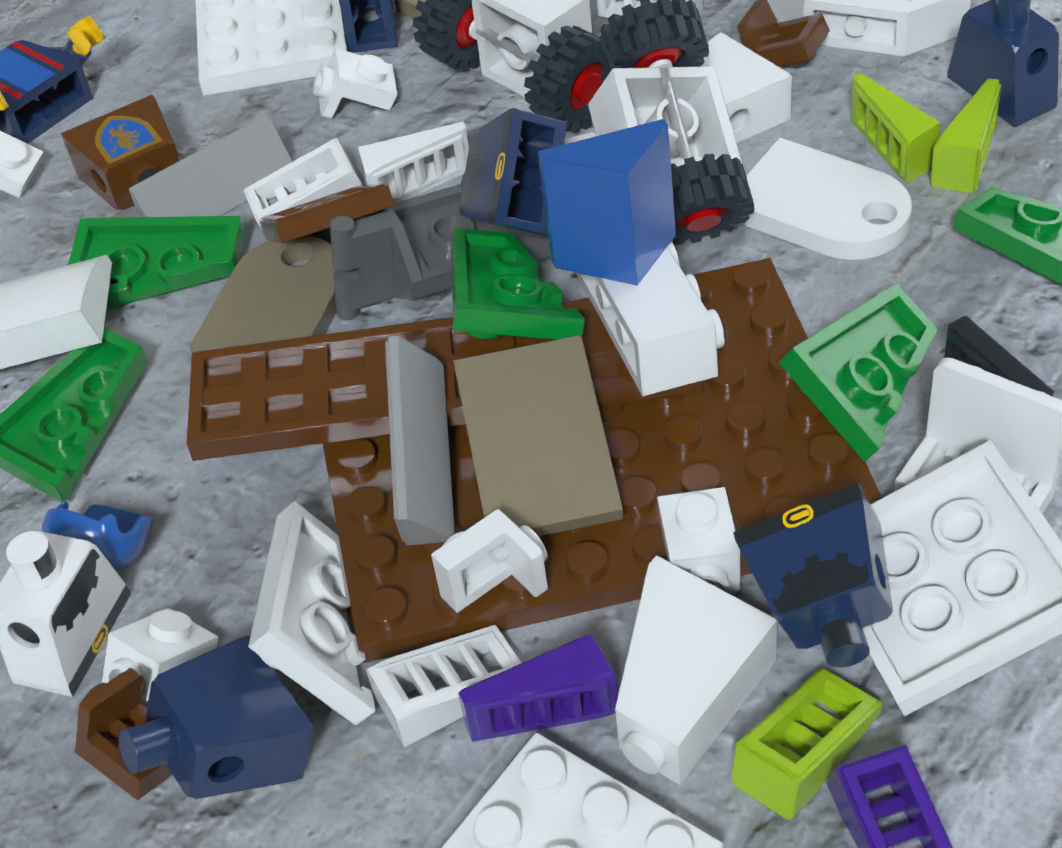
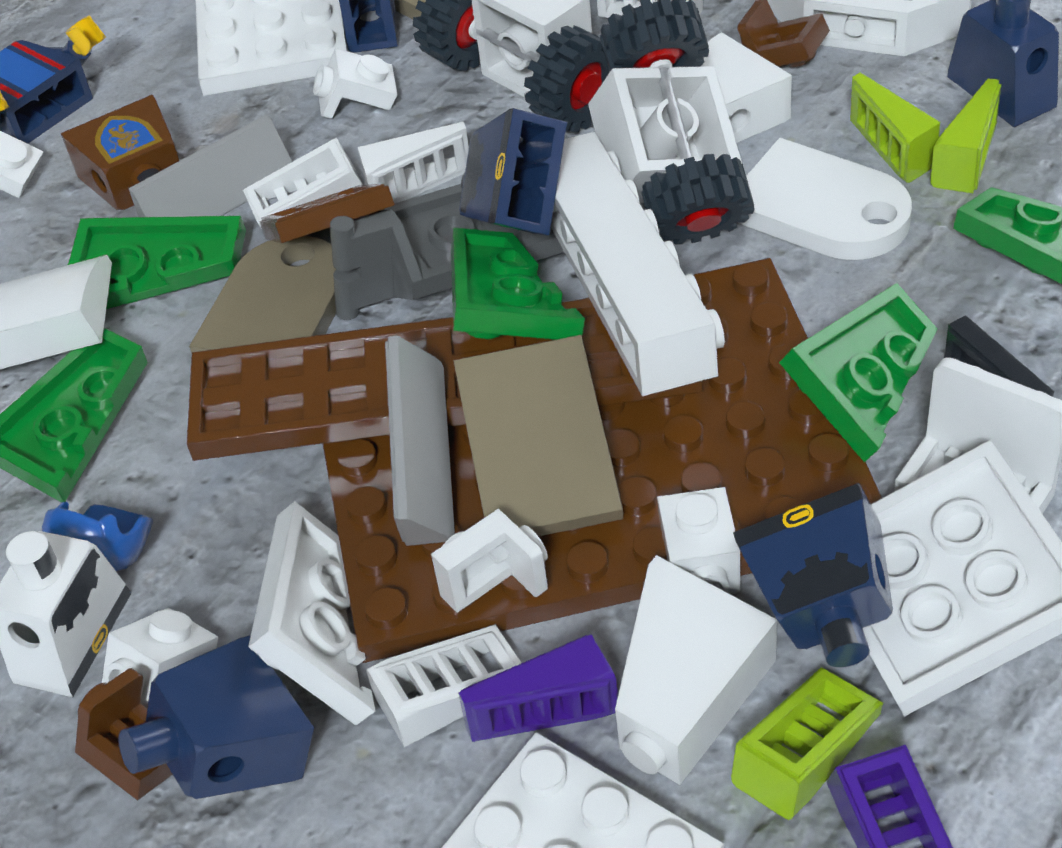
(610, 202): blue slope -> none

